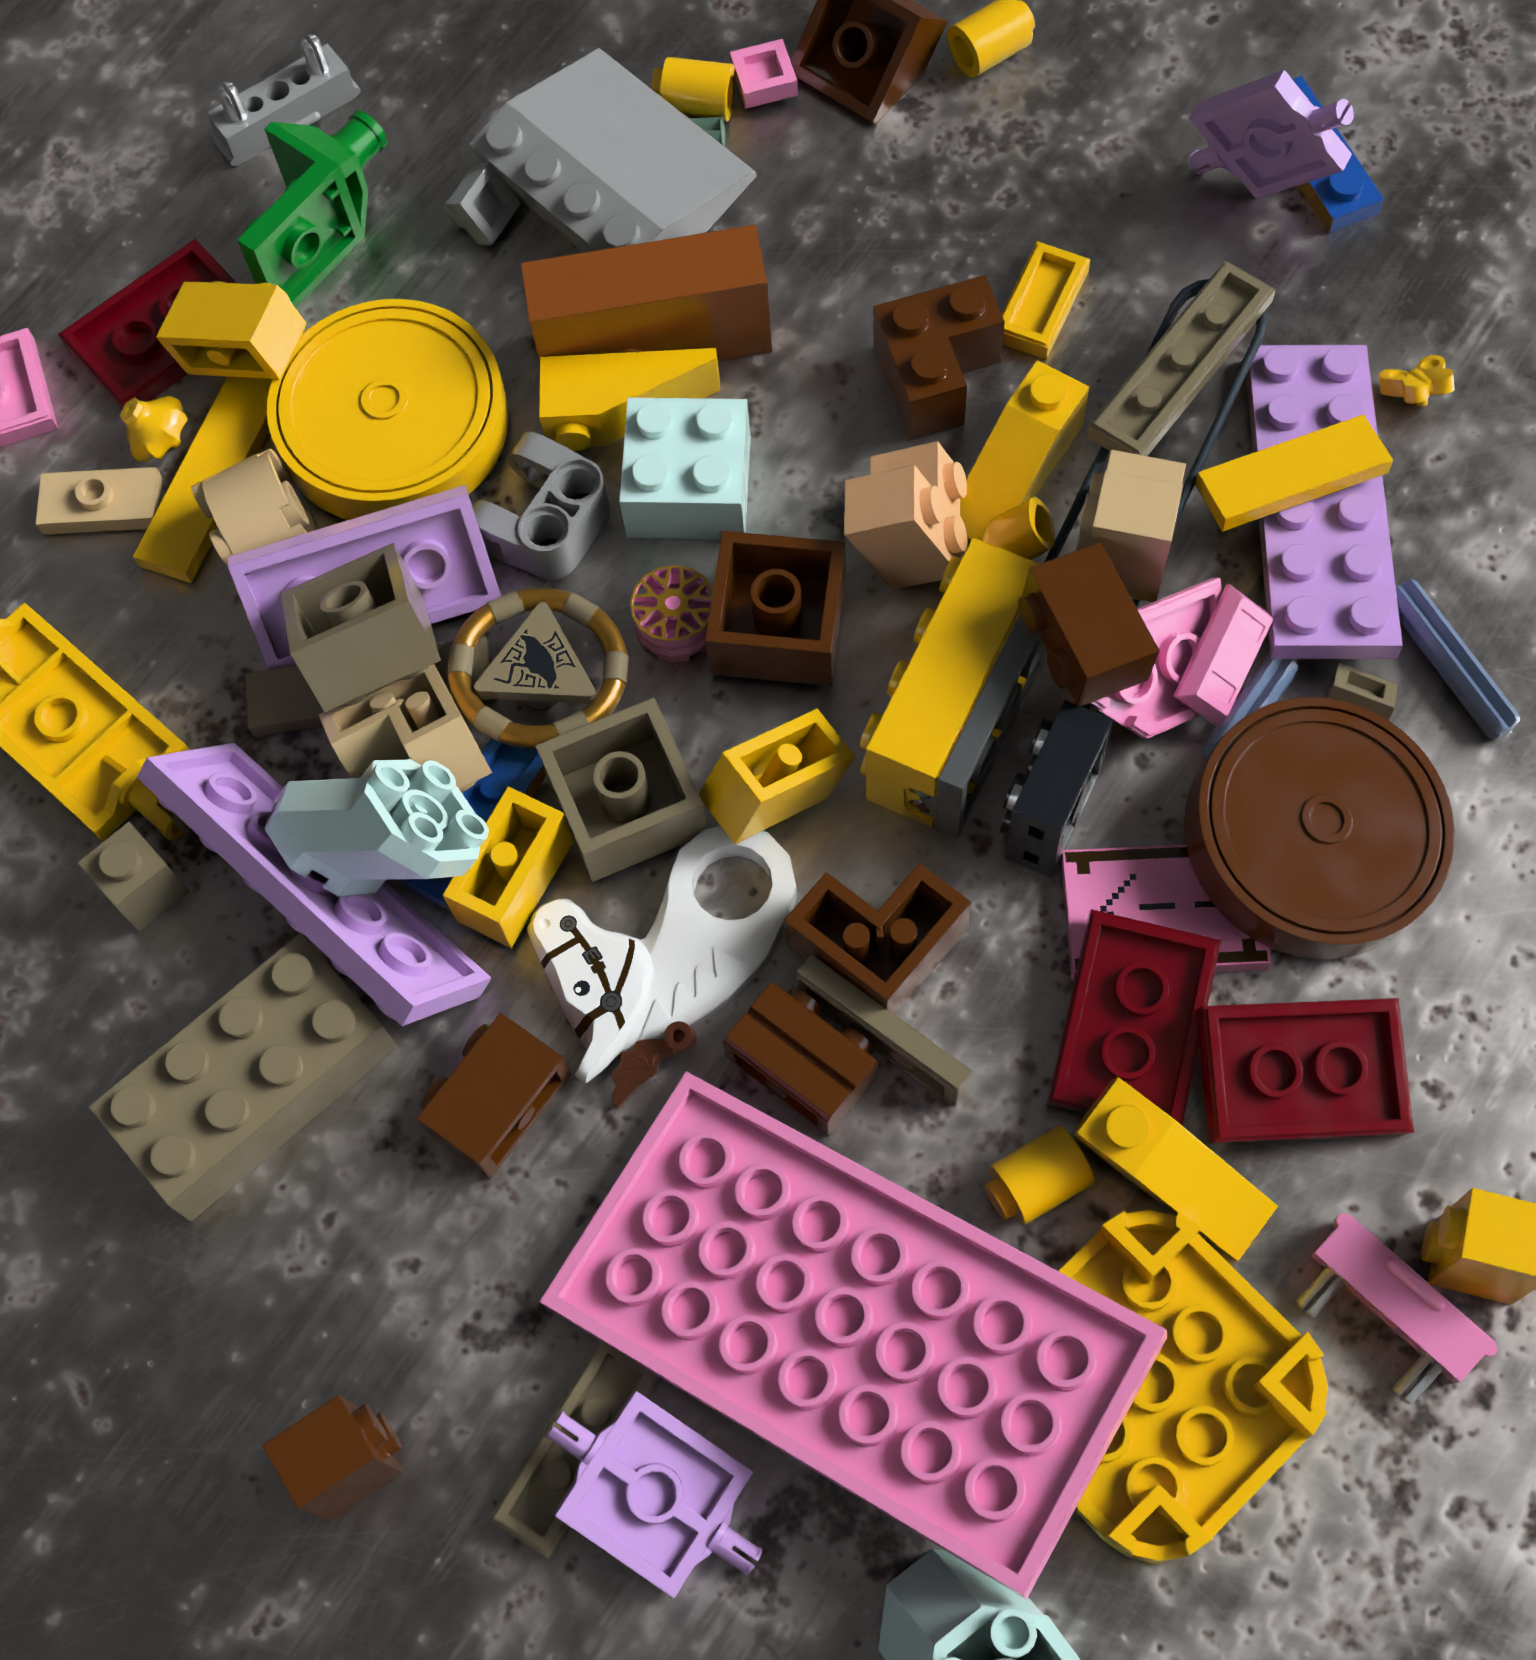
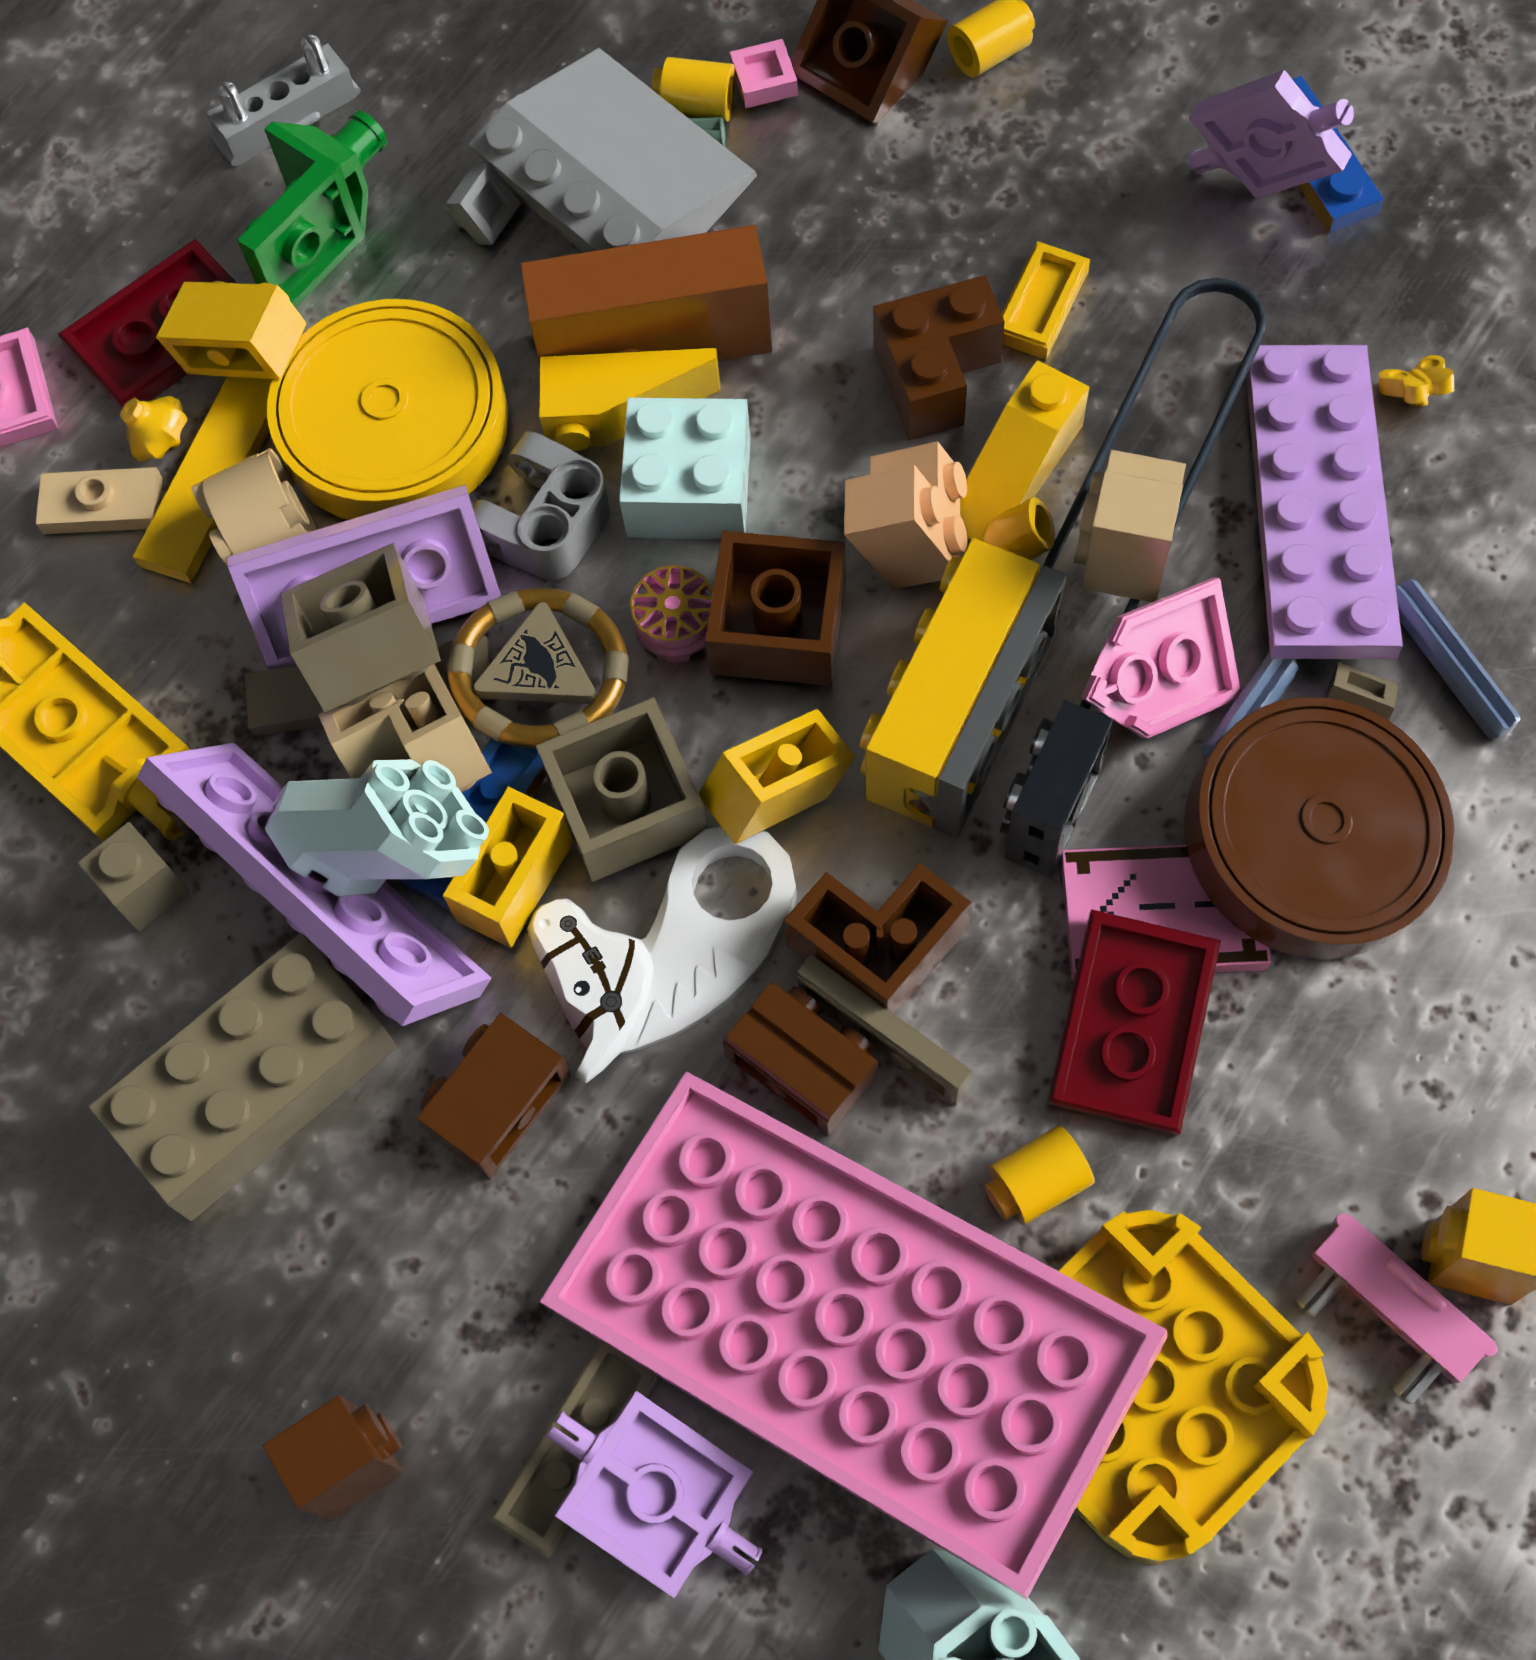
(644, 1060): copper piece -> none
(1087, 625): reddish brown brick -> none
(1174, 1167): yellow slope -> none
(1181, 362): dark tan tile -> none
(1223, 656): bright pink tile -> none
(1293, 472): yellow tile -> none
(1304, 1070): dark red tile -> none

